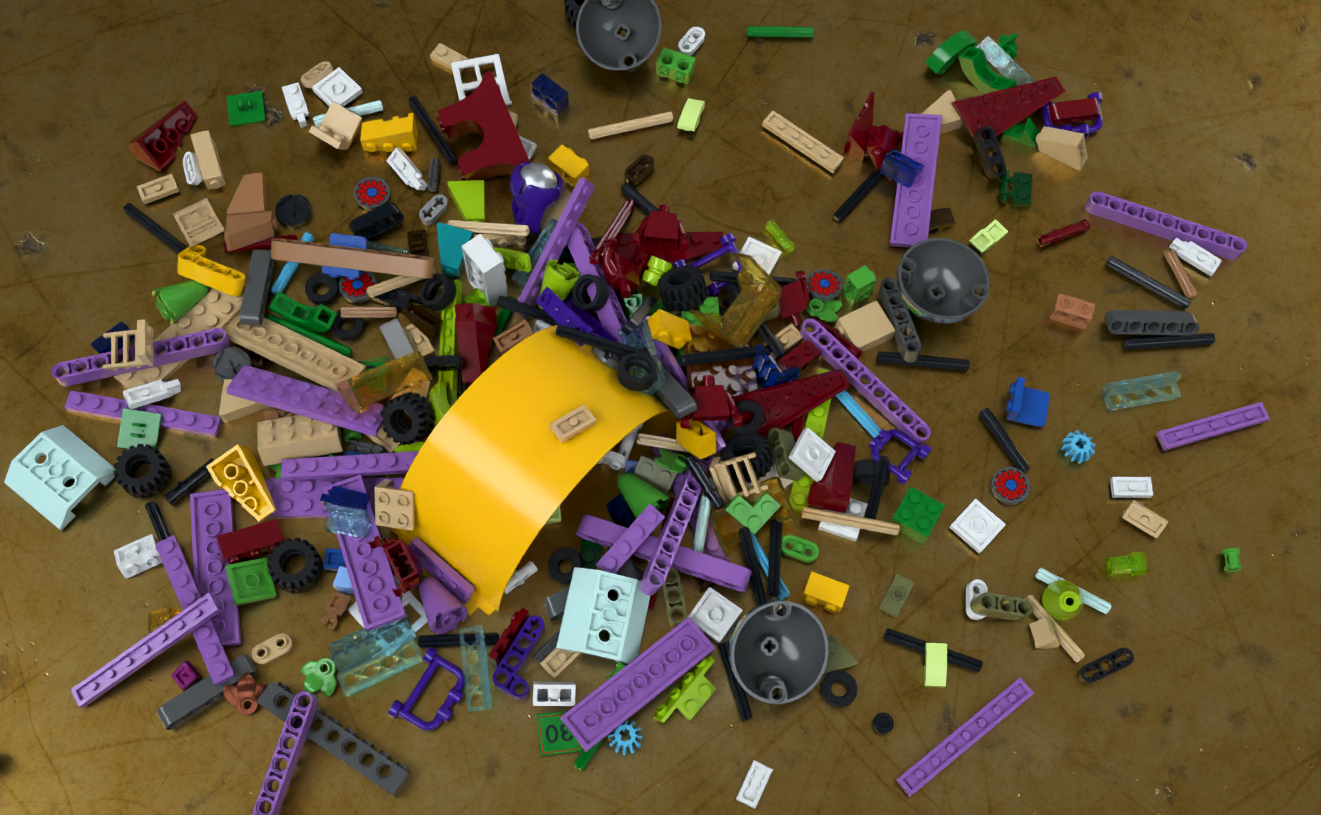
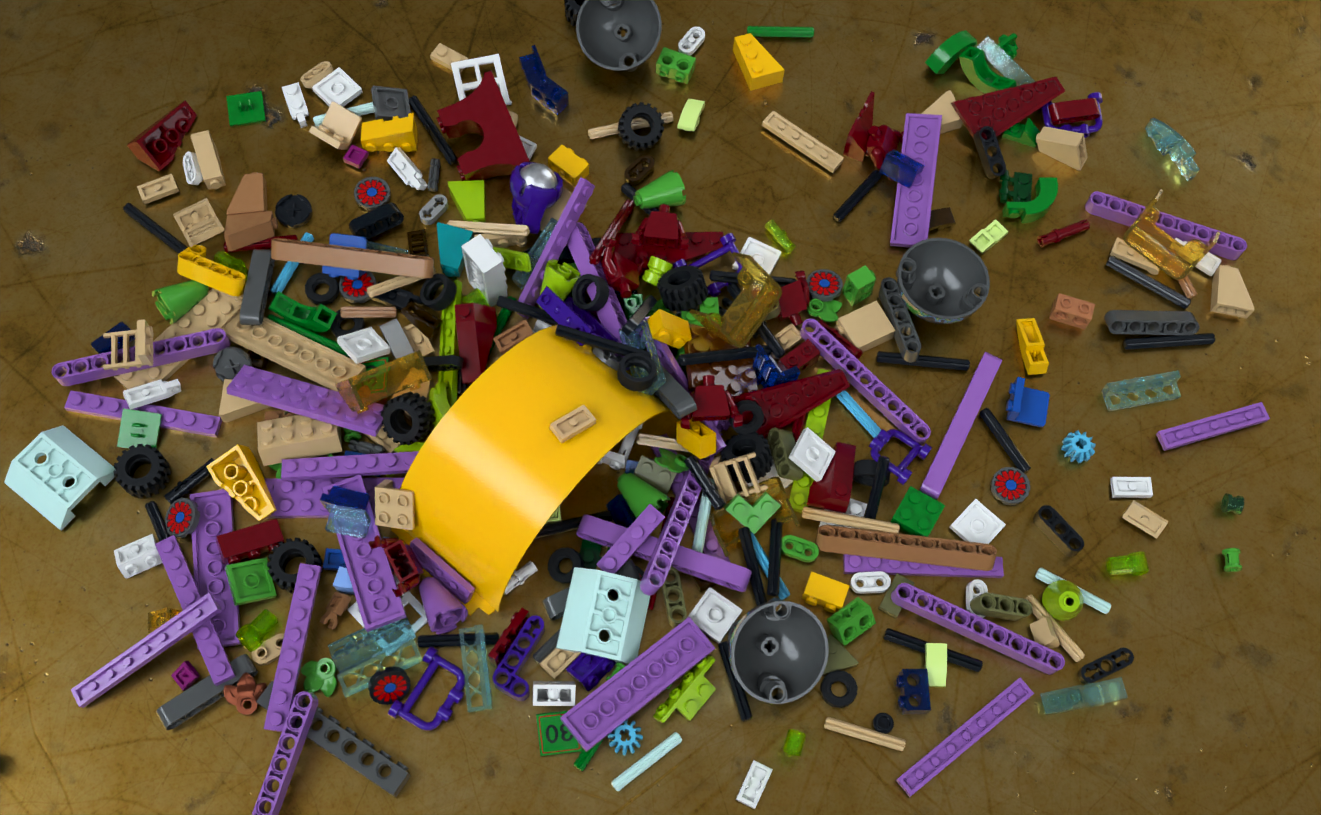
(182, 517): none -> tile
(231, 262): none -> clear neon green piece
(252, 634): none -> clear neon green piece
(292, 647): none -> medium lavender plate
(355, 156): none -> magenta plate
(363, 345): none -> white plate
(389, 685): none -> tile
(390, 102): none -> dark grey plate
(532, 65): none -> clear blue panel
(570, 524): none -> black axle
(590, 669): none -> dark purple bracket
(646, 761): none -> light aqua axle
(647, 113): none -> black tyre
(663, 190): none -> bright green cone
(756, 63): none -> yellow wedge
(793, 743): none -> clear neon green piece
(851, 621): none -> bright green brick
(855, 564): none -> medium lavender plate
(864, 733): none -> tan axle
(869, 582): none -> white plate
(906, 547): none -> medium nougat beam
(919, 692): none -> clear blue brick
(960, 426): none -> medium lavender beam
(986, 627): none -> medium lavender beam
(1032, 346): none -> yellow slope
(1046, 192): none -> green arch
(1062, 540): none -> black beam
(1083, 696): none -> clear light blue slope
(1126, 253): none -> tan plate
(1160, 247): none -> clear yellow windscreen
(1172, 143): none -> clear light blue slope
(1230, 293): none -> tan slope
(1232, 504): none -> clear green wheel

